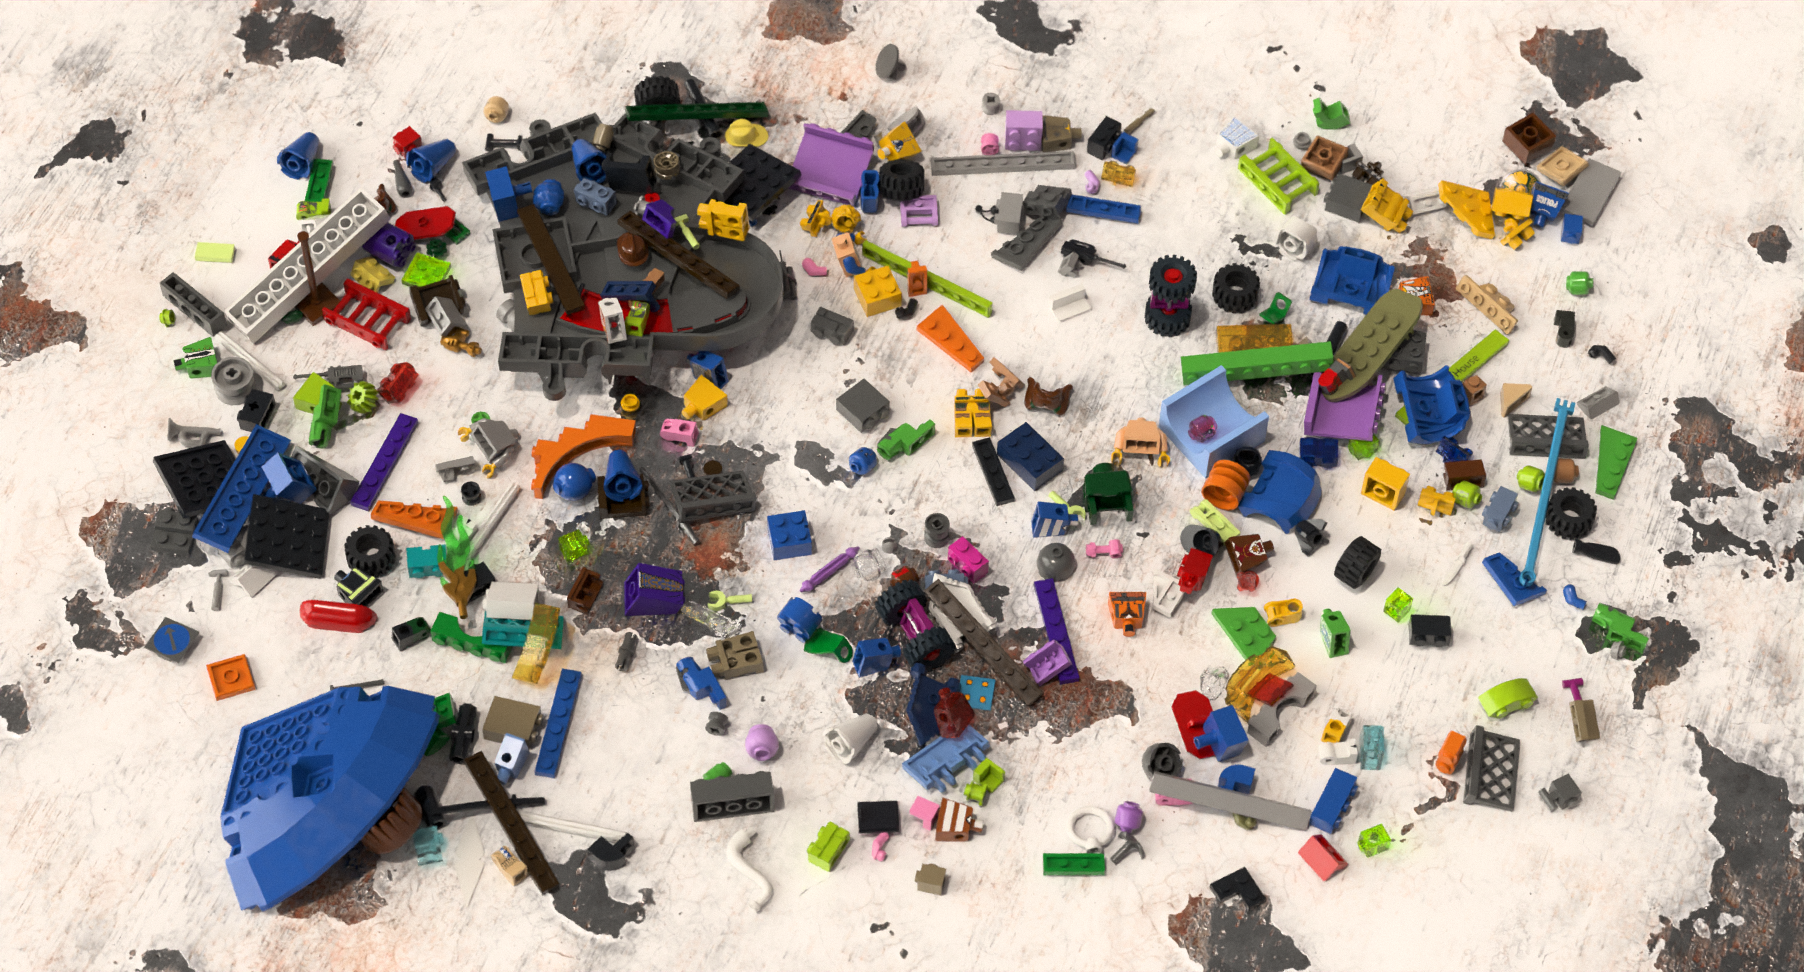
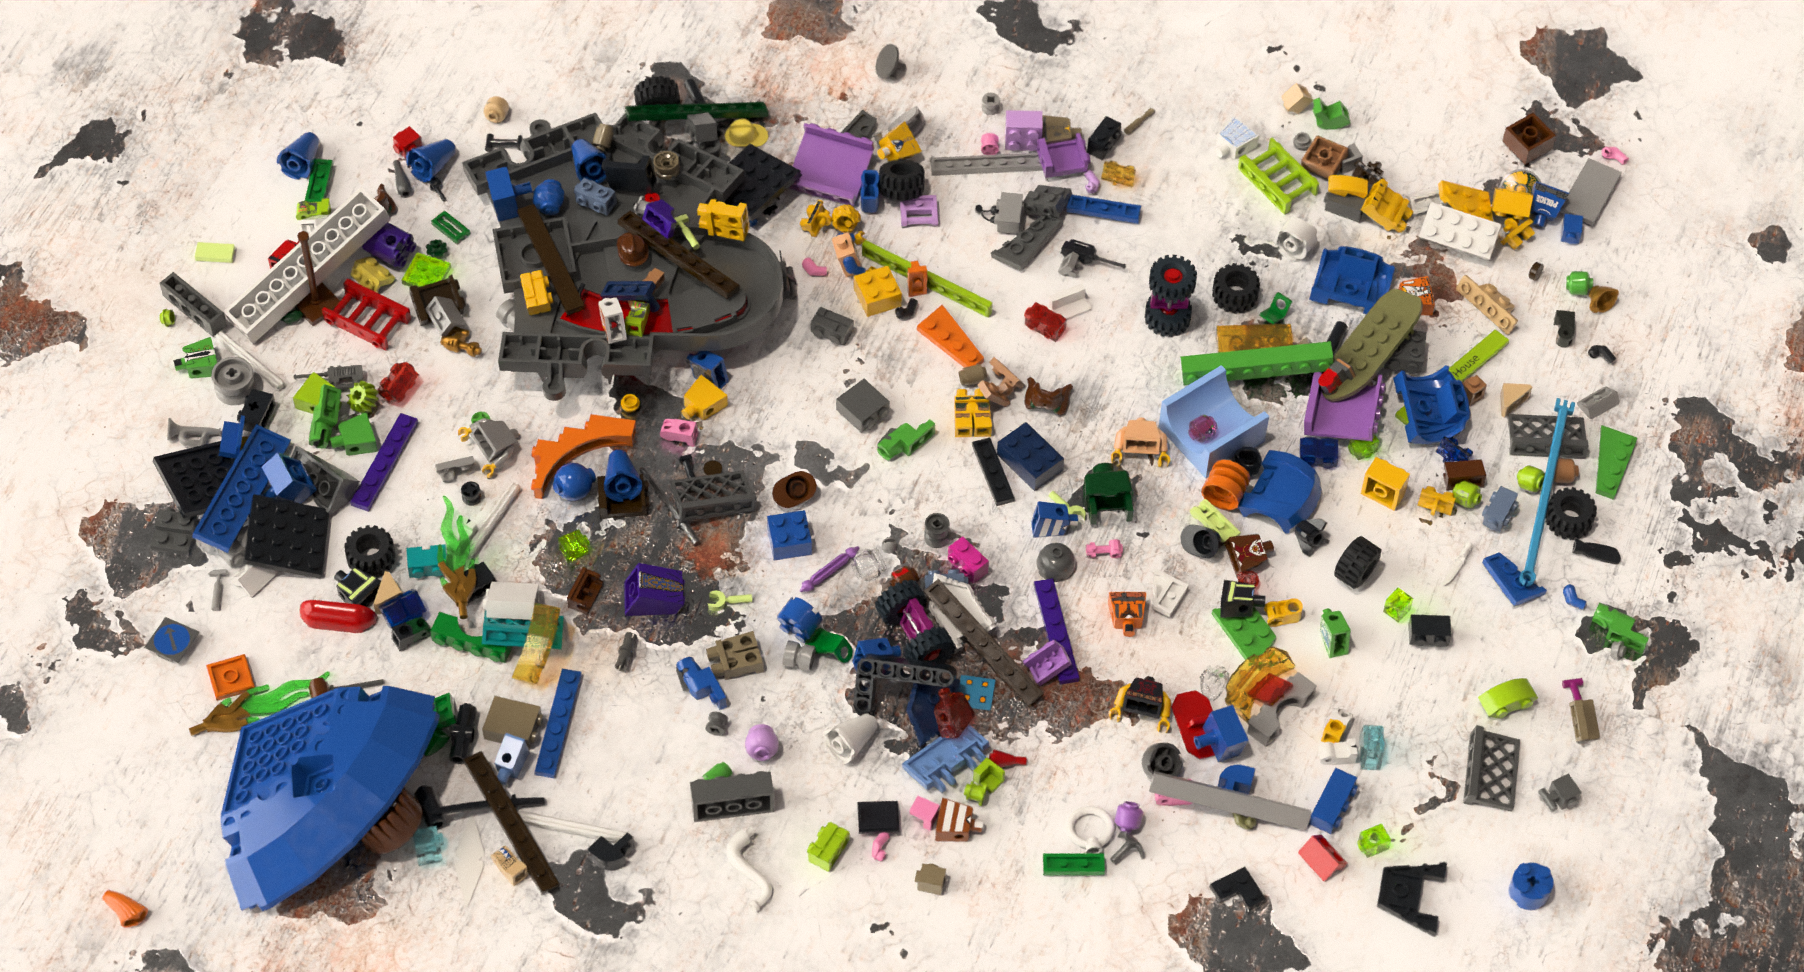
(128, 910): none -> orange piece
(231, 438): none -> blue panel
(247, 704): none -> piece
(318, 686): none -> reddish brown brick
(355, 436): none -> bright green torso
(387, 590): none -> tan slope
(402, 608): none -> clear blue brick
(411, 517): orange wing -> none
(427, 222): red shield -> none
(701, 127): none -> dark grey brick
(712, 620): clear wing -> none
(794, 489): none -> reddish brown piece
(798, 655): none -> light grey wheel
(862, 460): blue head -> none
(897, 673): none -> black beam
(972, 375): none -> dark tan brick
(1004, 759): none -> red cone
(1045, 321): none -> clear red brick
(1063, 157): none -> medium lavender panel
(1124, 148): blue panel -> none
(1143, 698): none -> torso
(1194, 570): red hinge -> none
(1239, 599): none -> black torso
(1296, 98): none -> tan brick
(1344, 184): none -> yellow slope
(1401, 893): none -> black wing
(1450, 752): orange brick -> none
(1460, 231): none -> white brick
(1531, 885): none -> blue brick
(1536, 271): none -> dark brown tile
(1562, 166): tan tile -> none
(1602, 298): none -> pearl gold piece
(1614, 153): none -> bright pink arm

